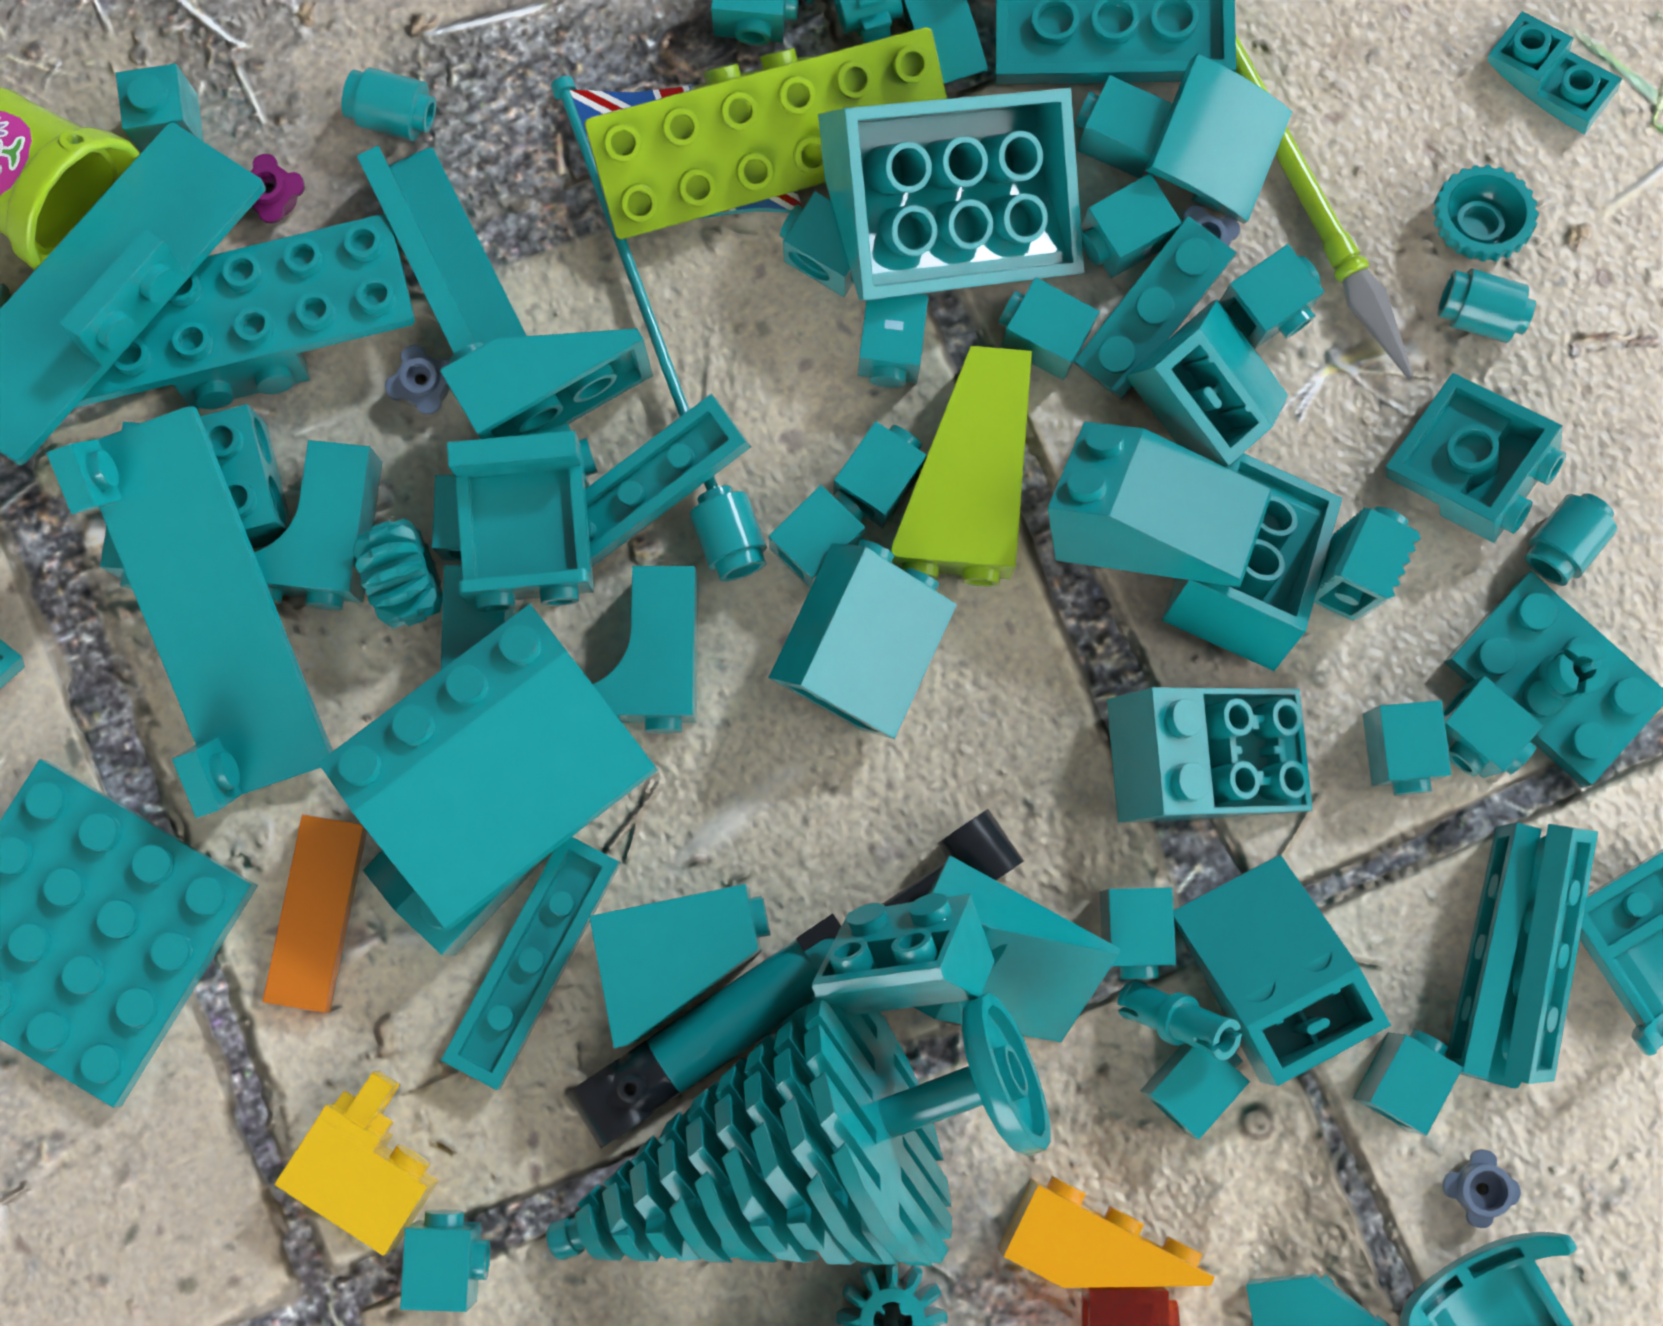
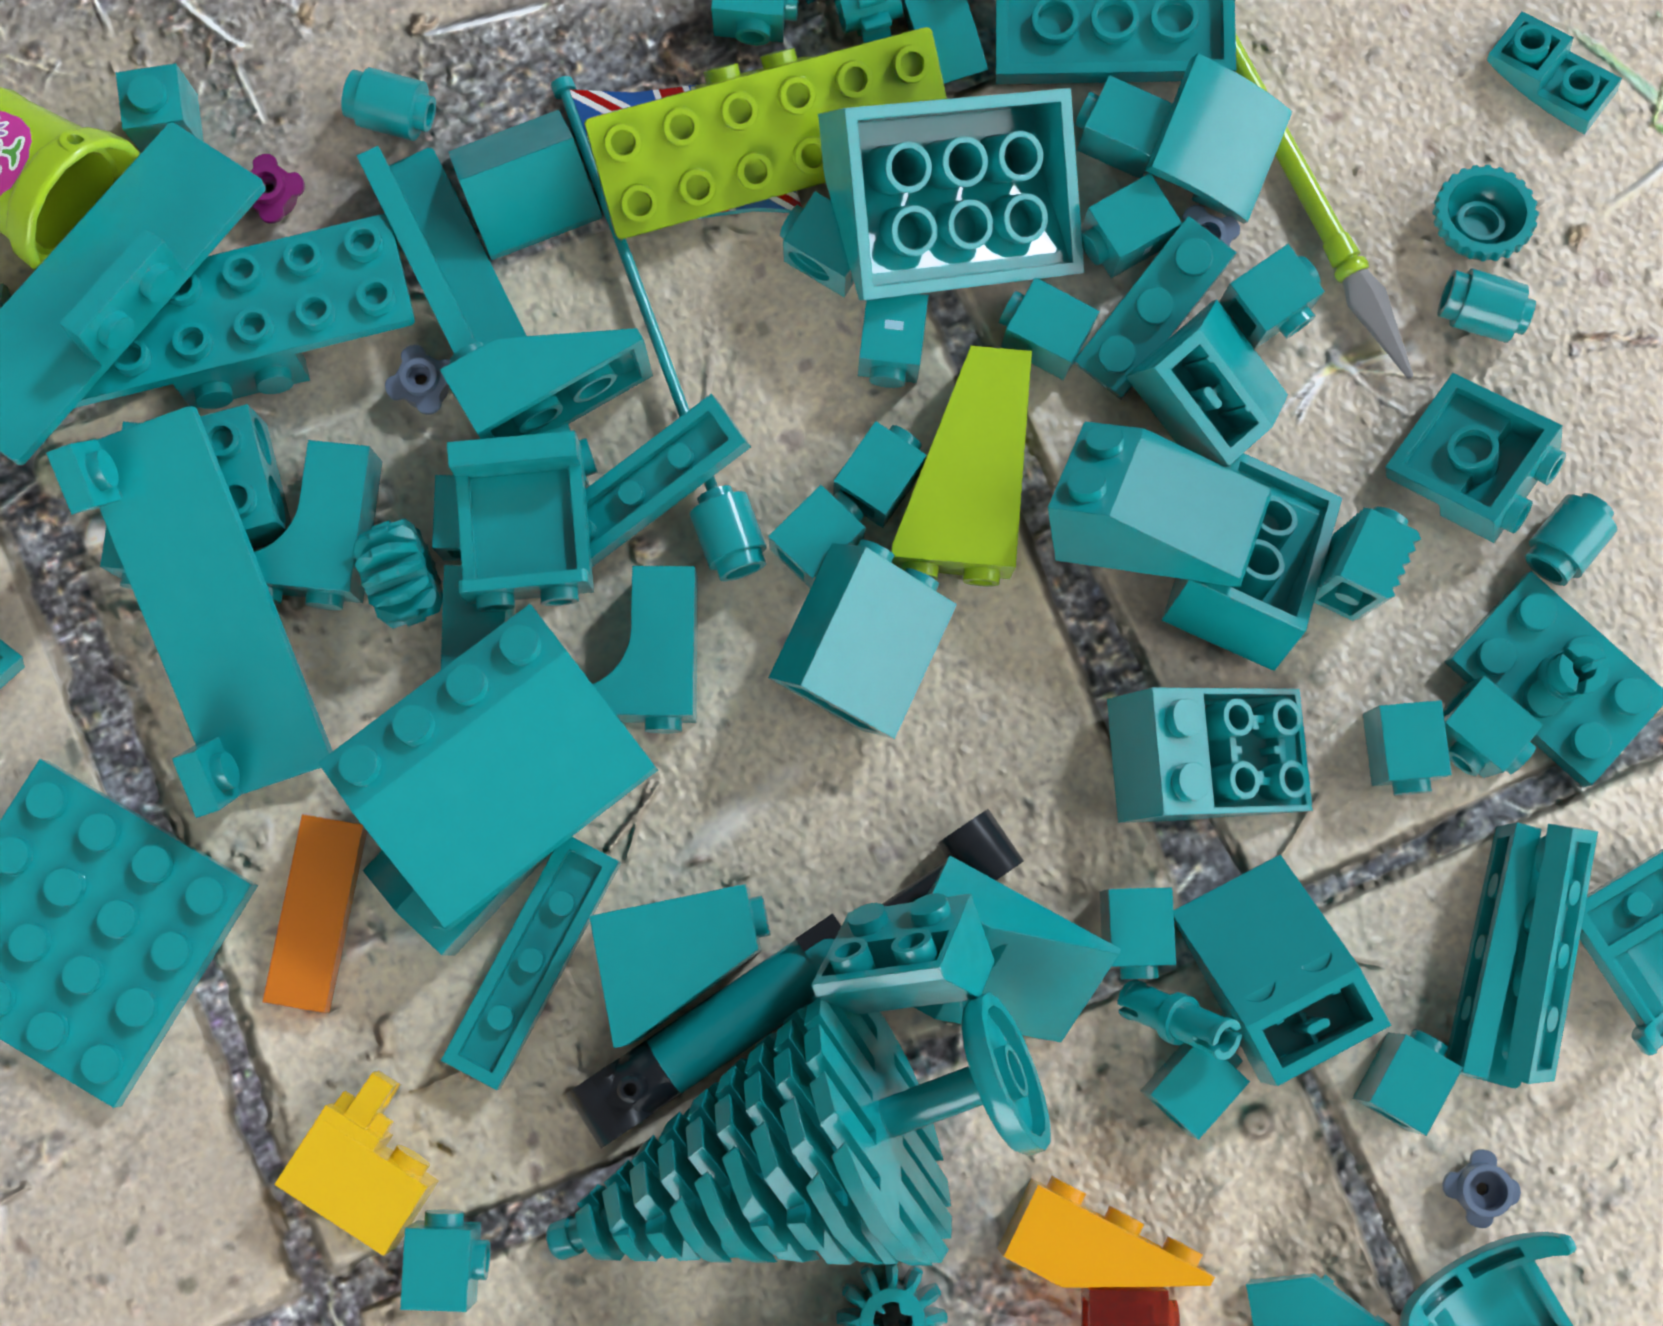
(525, 184): none -> teal slope

